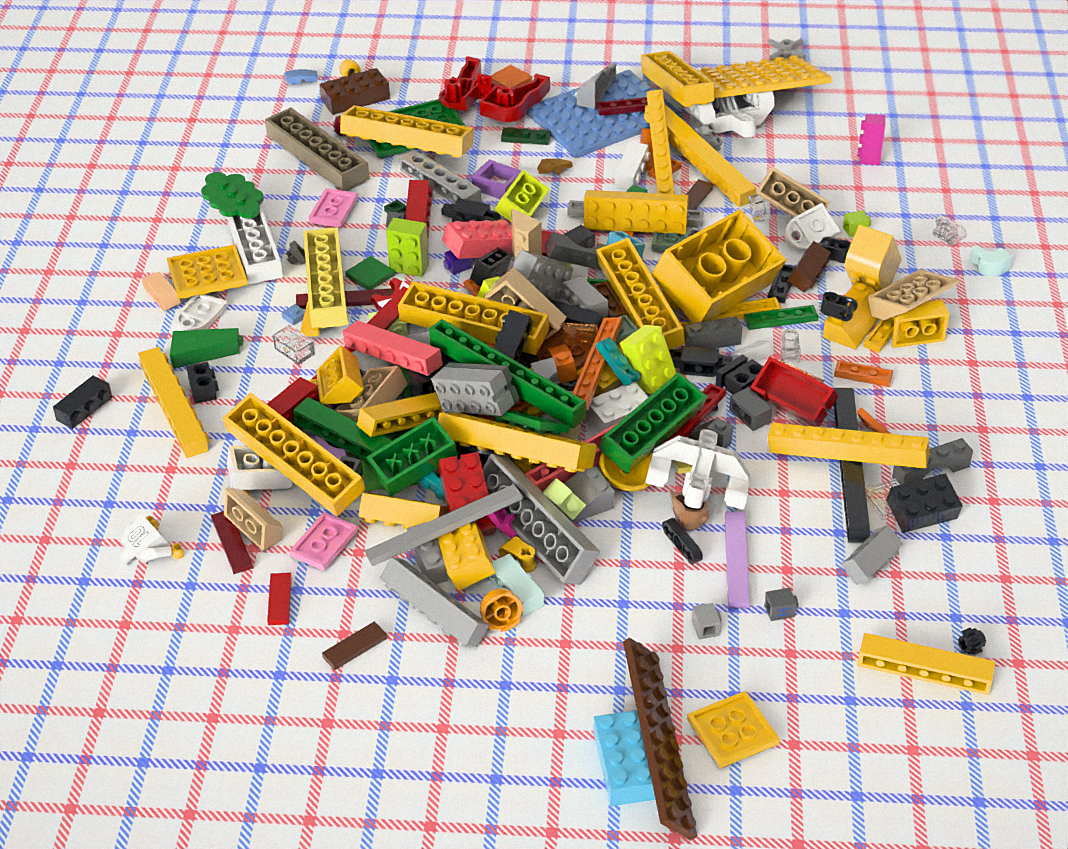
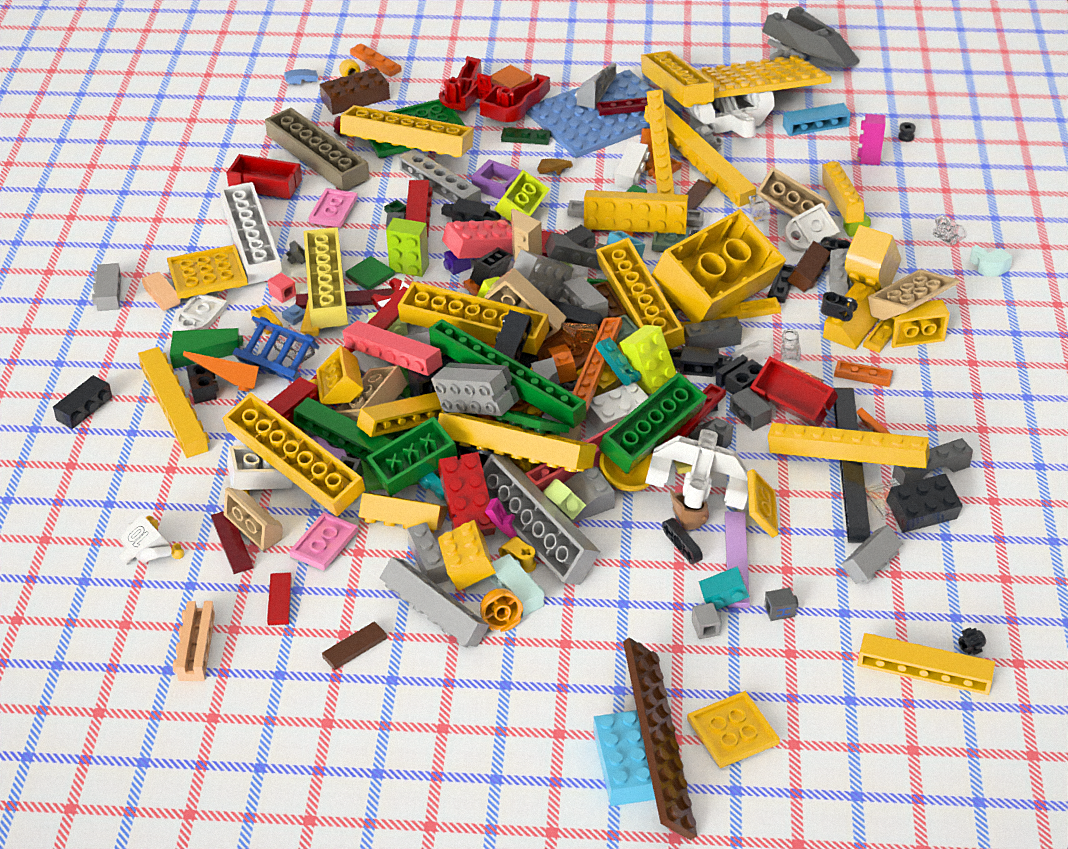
(107, 287): none -> light grey brick
(194, 641): none -> light nougat brick
(232, 195): green plate -> none
(233, 372): none -> orange wedge
(265, 311): none -> yellow tile
(268, 175): none -> red piece
(275, 367): none -> blue fence
(281, 287): none -> coral brick
(375, 60): none -> orange plate
(443, 525): light grey tile -> none
(724, 588): none -> teal brick
(762, 503): none -> yellow tile
(781, 317): green tile -> none
(810, 36): none -> dark grey wedge
(816, 119): none -> dark azure brick
(838, 278): none -> light grey brick
(842, 192): none -> yellow brick
(906, 131): none -> black wheel

